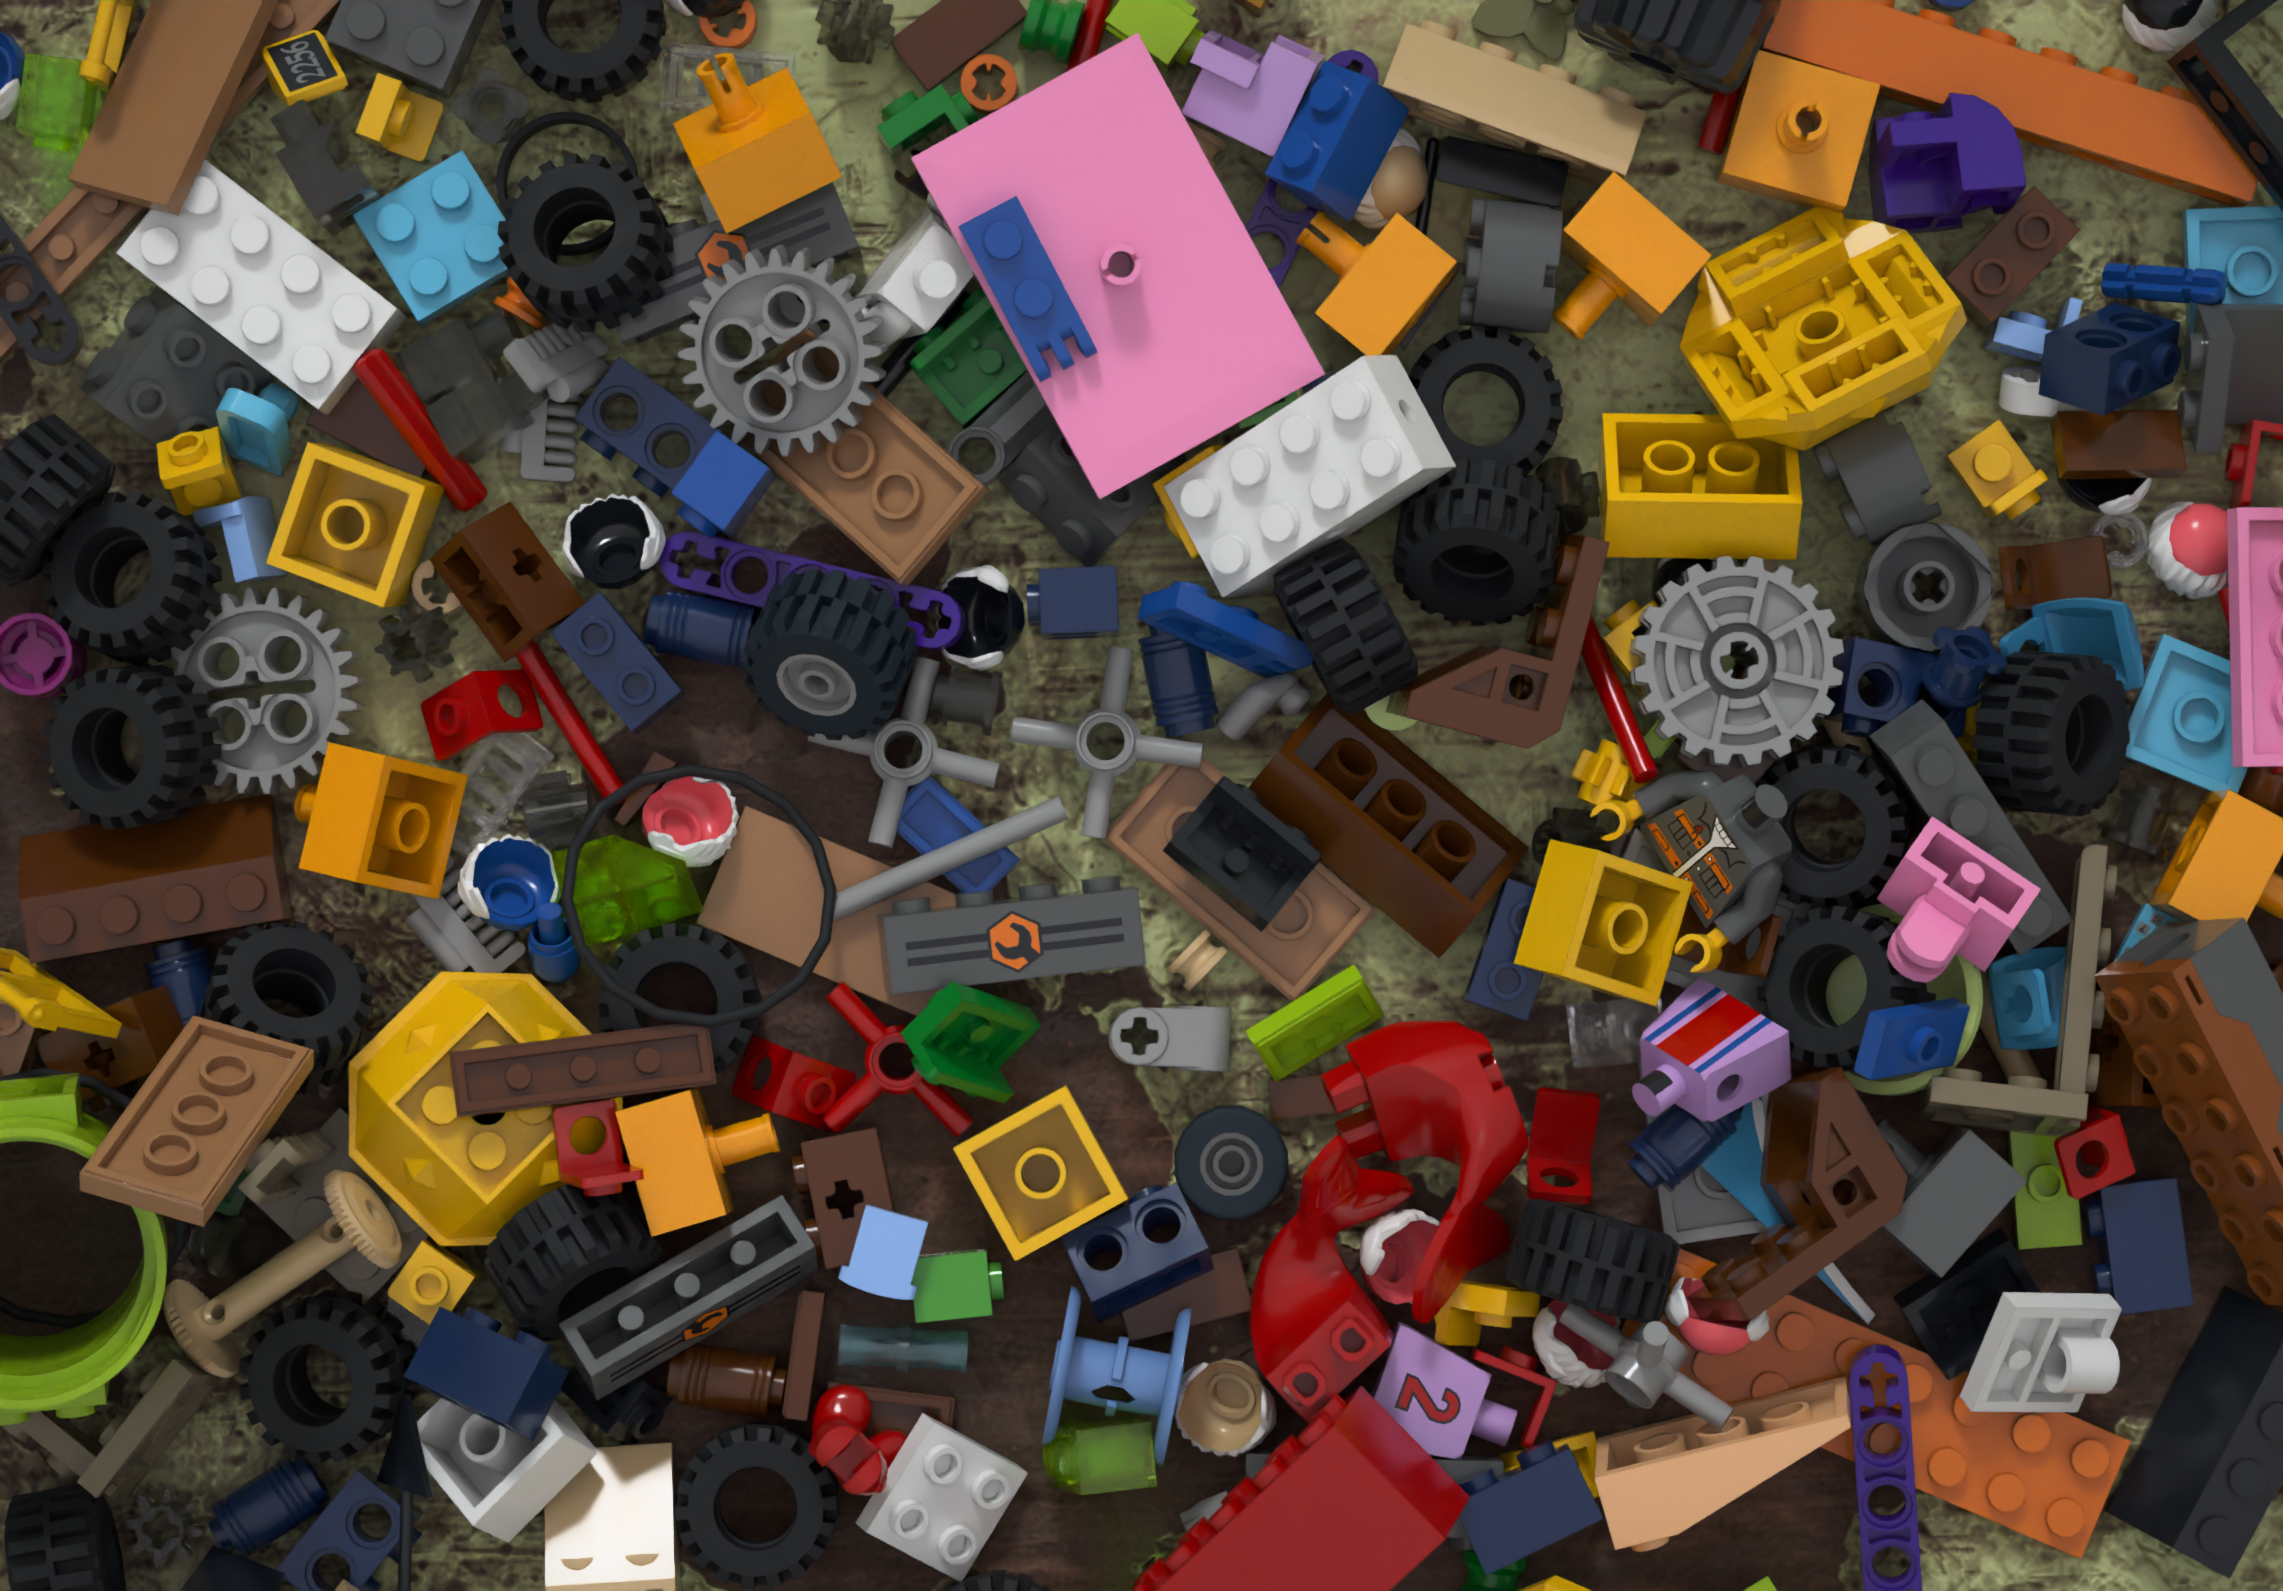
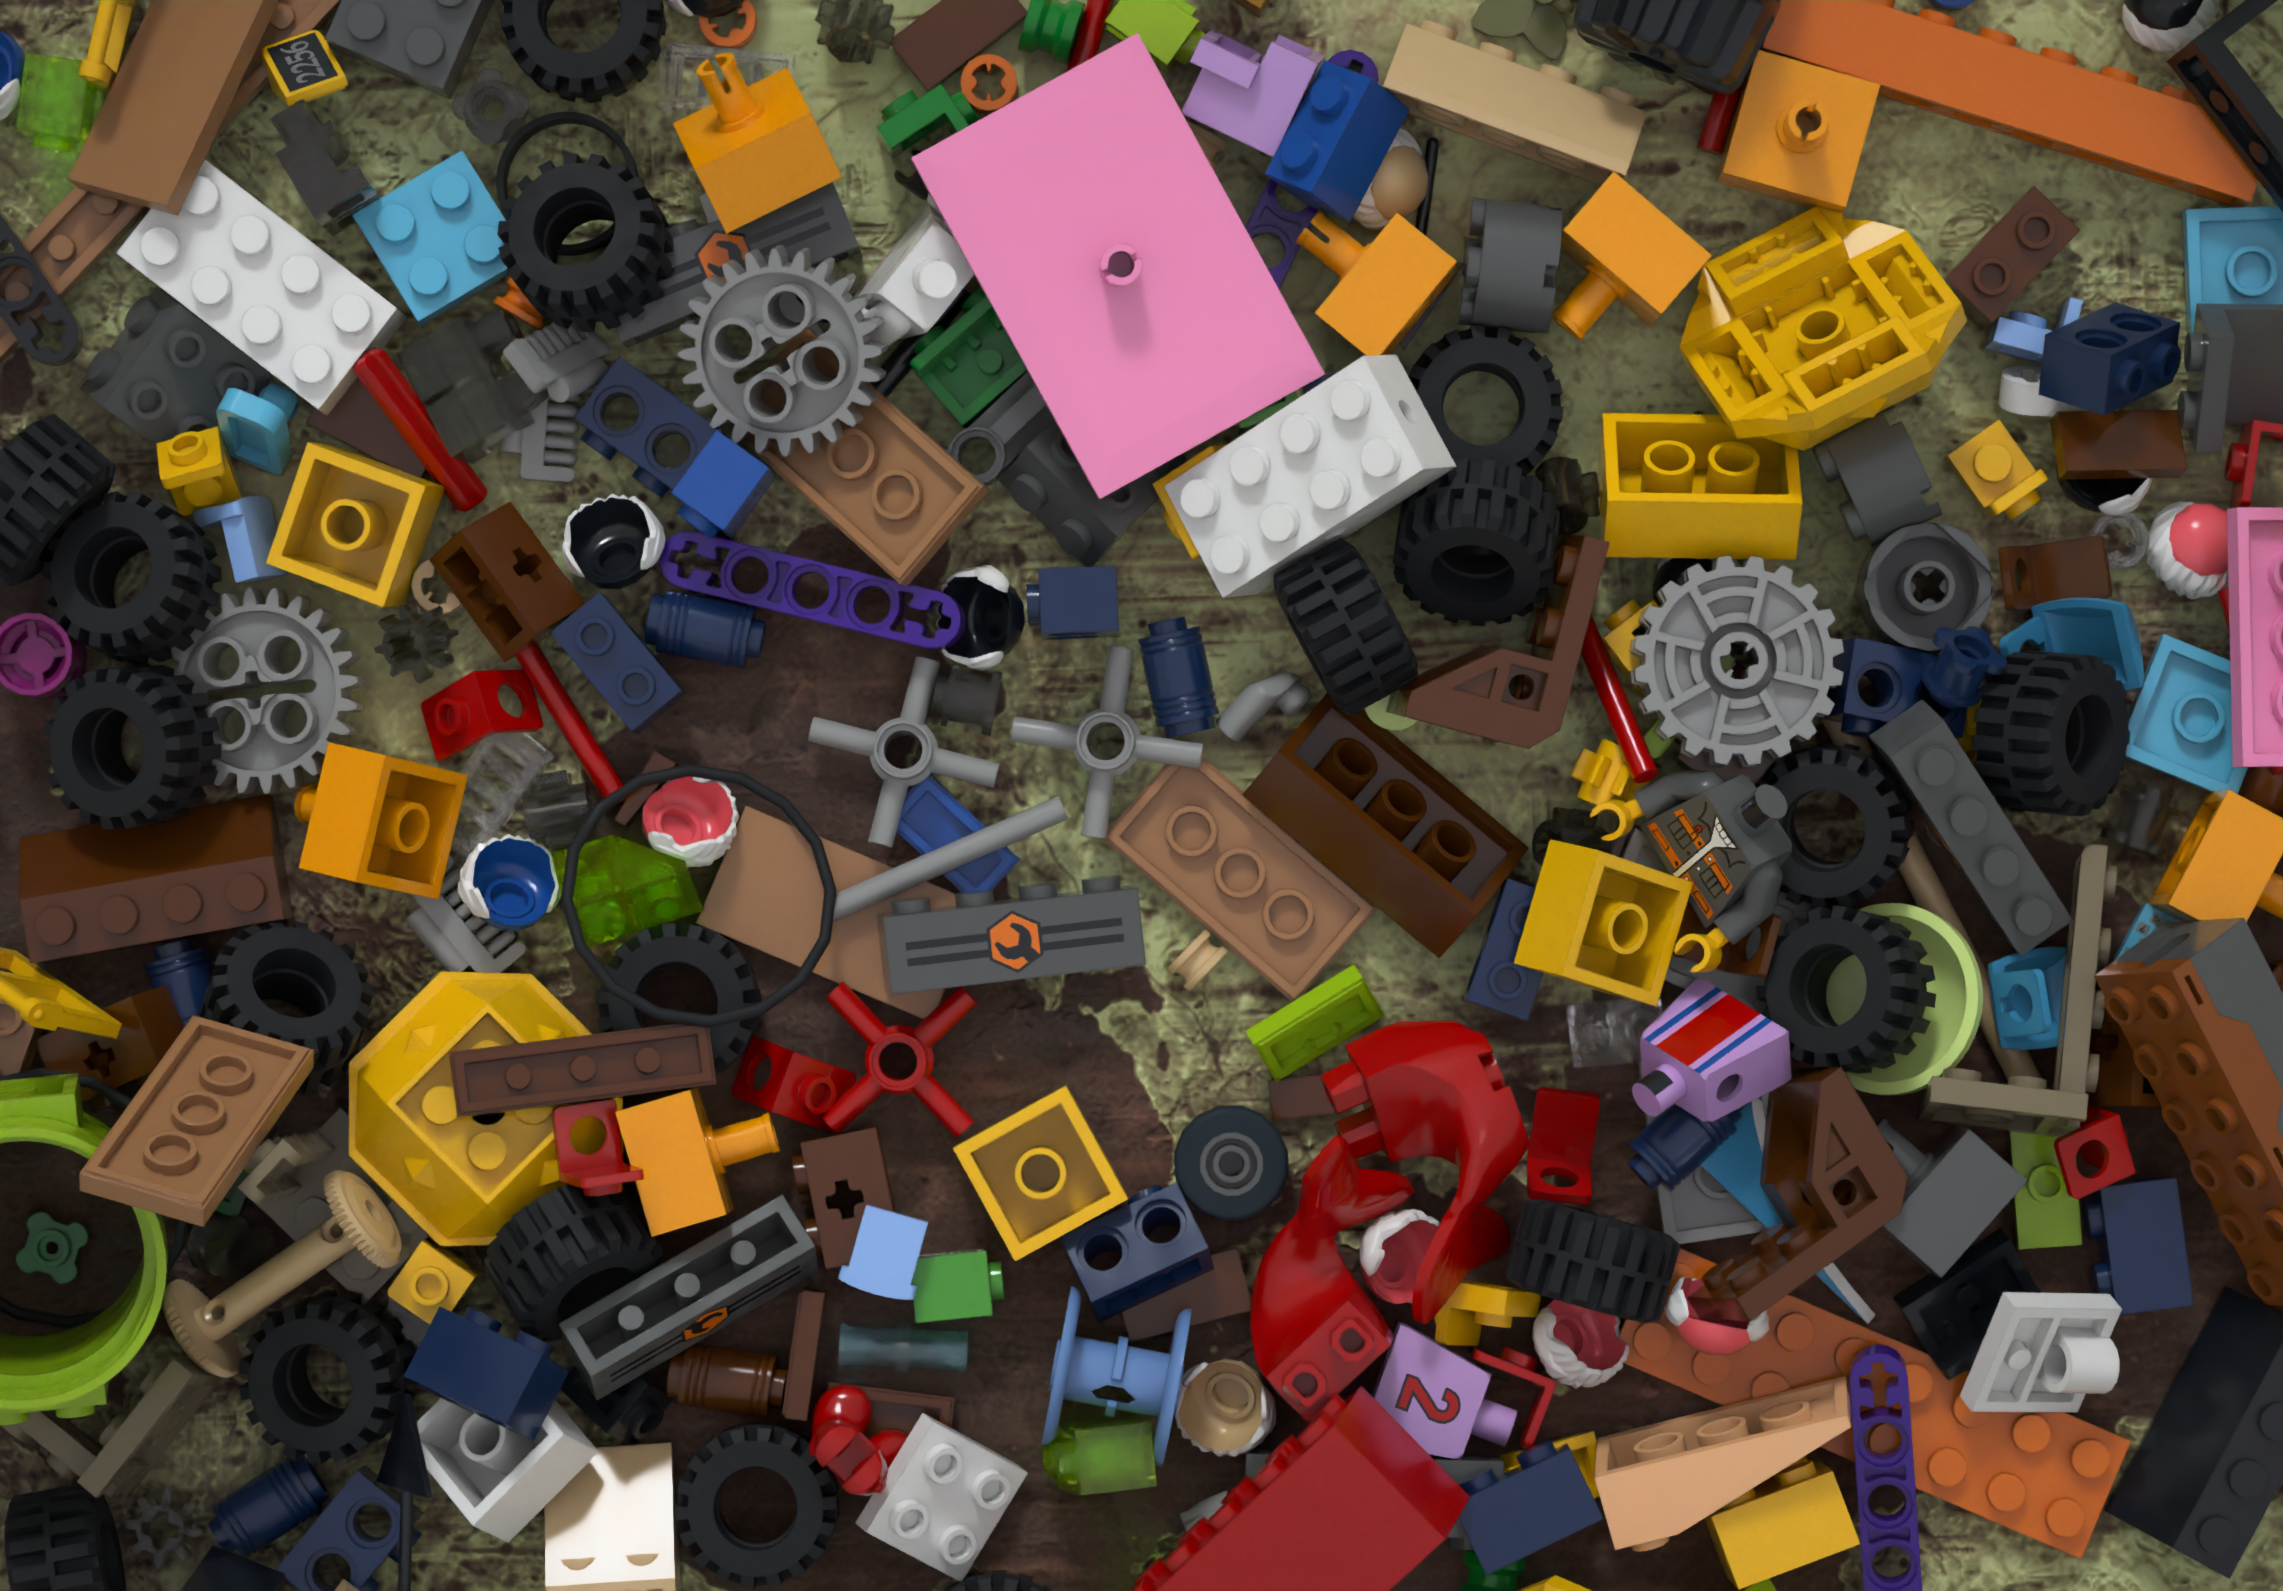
(69, 1239): none -> green plate
(399, 119): yellow bracket -> none
(552, 946): blue cylinder -> none
(829, 654): black wheel -> none
(967, 1038): green bracket -> none
(1026, 285): blue hinge -> none
(1184, 1038): light grey piece -> none
(1223, 630): blue hinge -> none
(1243, 852): black bracket -> none
(1501, 171): black slope -> none
(1646, 1365): light grey bar -> none
(1782, 1524): none -> yellow brick
(1911, 1038): blue plate -> none
(1944, 165): dark purple brick -> none
(1951, 904): bright pink brick -> none
(2163, 283): blue axle -> none

